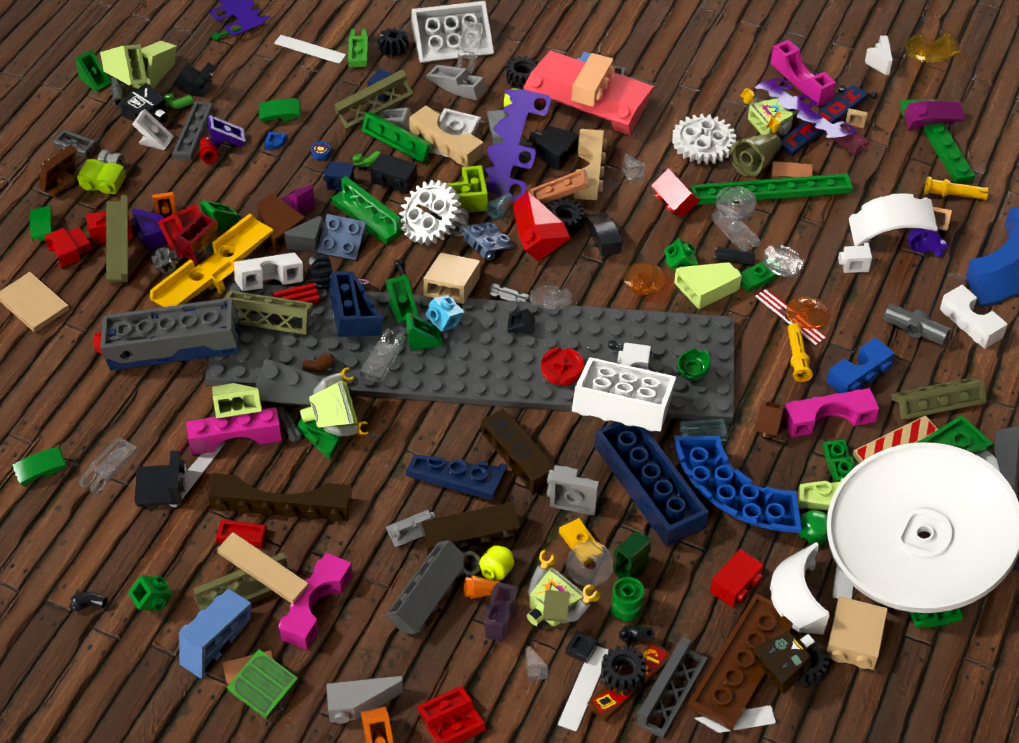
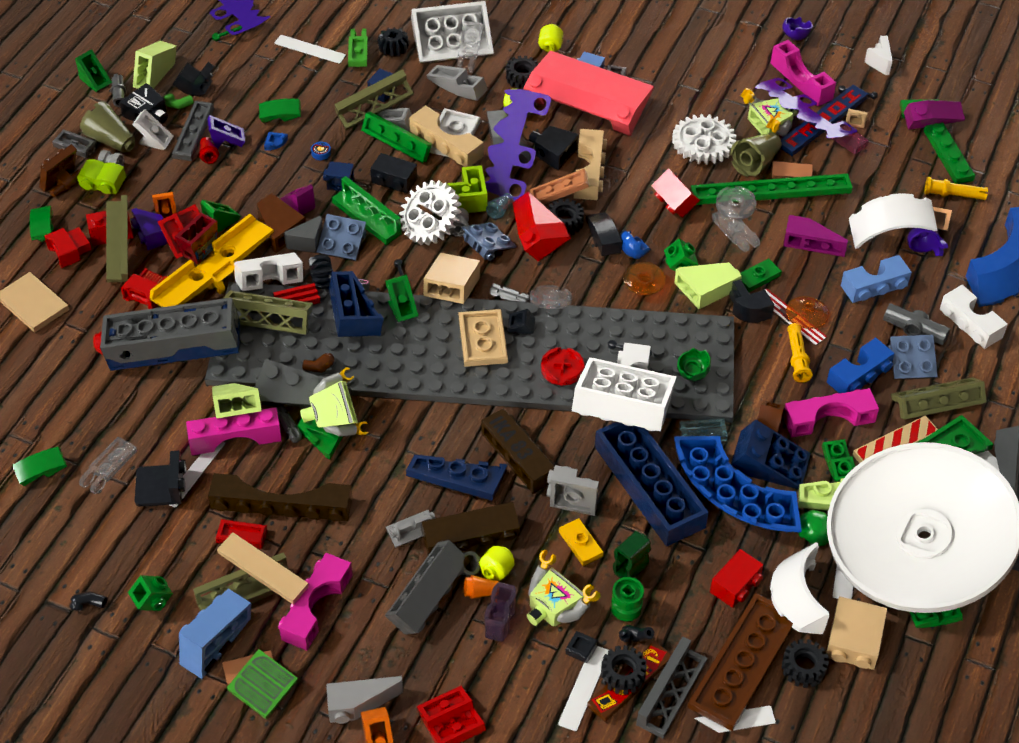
(106, 127): none -> olive cone
(125, 64): yellowish green slope -> none
(139, 287): none -> red piece
(165, 260): dark grey gear -> none
(361, 162): bright green arm -> none
(382, 356): clear hinge -> none
(421, 333): green slope -> none
(444, 313): medium azure brick -> none
(482, 337): none -> tan tile
(536, 667): clear slope -> none
(550, 38): none -> neon yellow head
(556, 605): olive slope -> none
(592, 80): light nougat brick -> none
(595, 552): clear tile -> none
(633, 168): clear slope -> none
(633, 246): none -> blue hair
(734, 255): black axle -> none
(750, 307): none -> black brick
(770, 456): none -> dark blue slope
(783, 261): clear tile -> none
(784, 659): dark brown torso -> none
(796, 28): none -> dark purple hair
(811, 236): none -> magenta slope
(855, 258): white brick -> none
(861, 285): none -> medium blue arch
(913, 356): none -> sand blue hinge
(924, 50): clear yellow brick -> none

